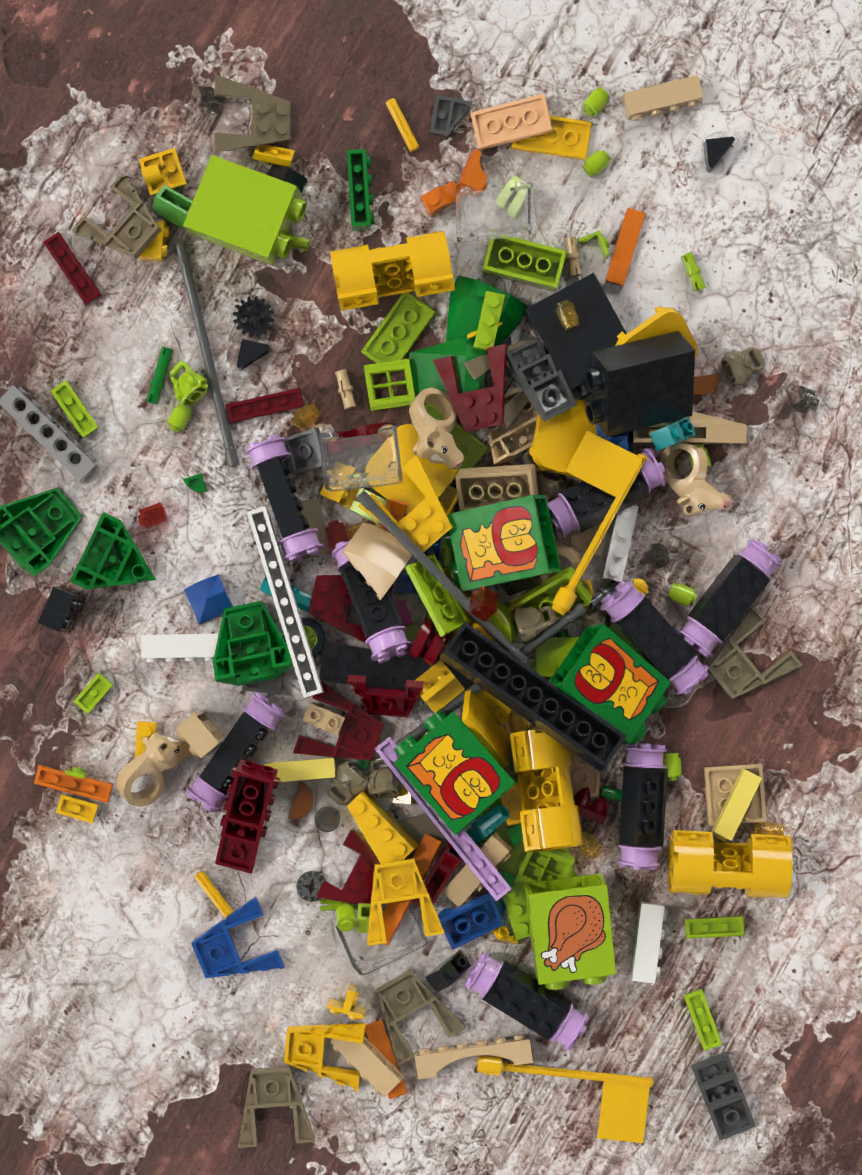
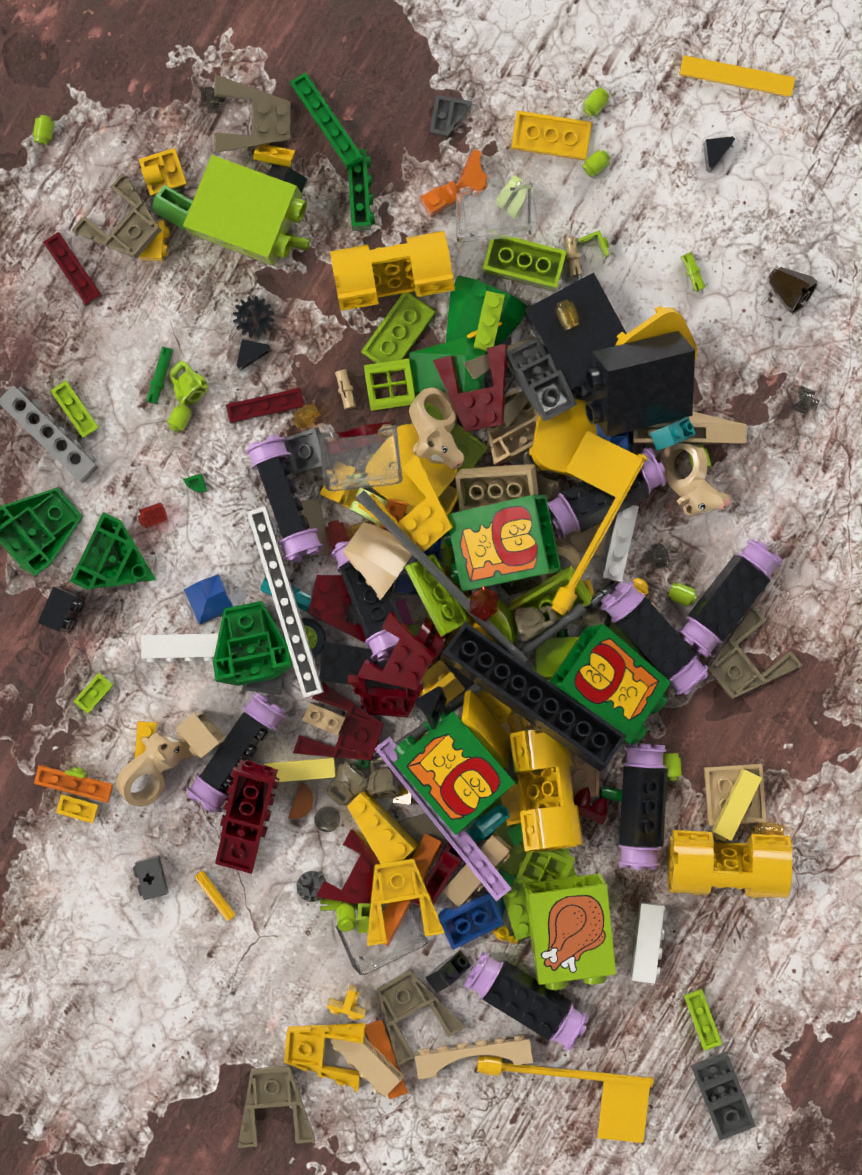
(43, 130): none -> lime brick
(154, 867): none -> dark grey brick
(218, 952): blue wing -> none
(230, 450): dark grey piece -> none
(326, 121): none -> green tile
(402, 125): yellow axle -> none
(407, 662): none -> dark red wing
(431, 706): none -> black slope
(511, 122): light nougat tile -> none
(590, 846): clear yellow brick -> none
(625, 247): orange tile -> none
(662, 97): tan brick -> none
(705, 384): dark orange tile -> none
(714, 927): lime plate -> none
(737, 76): none -> yellow tile
(740, 366): dark tan piece -> none
(792, 288): none -> dark brown cone

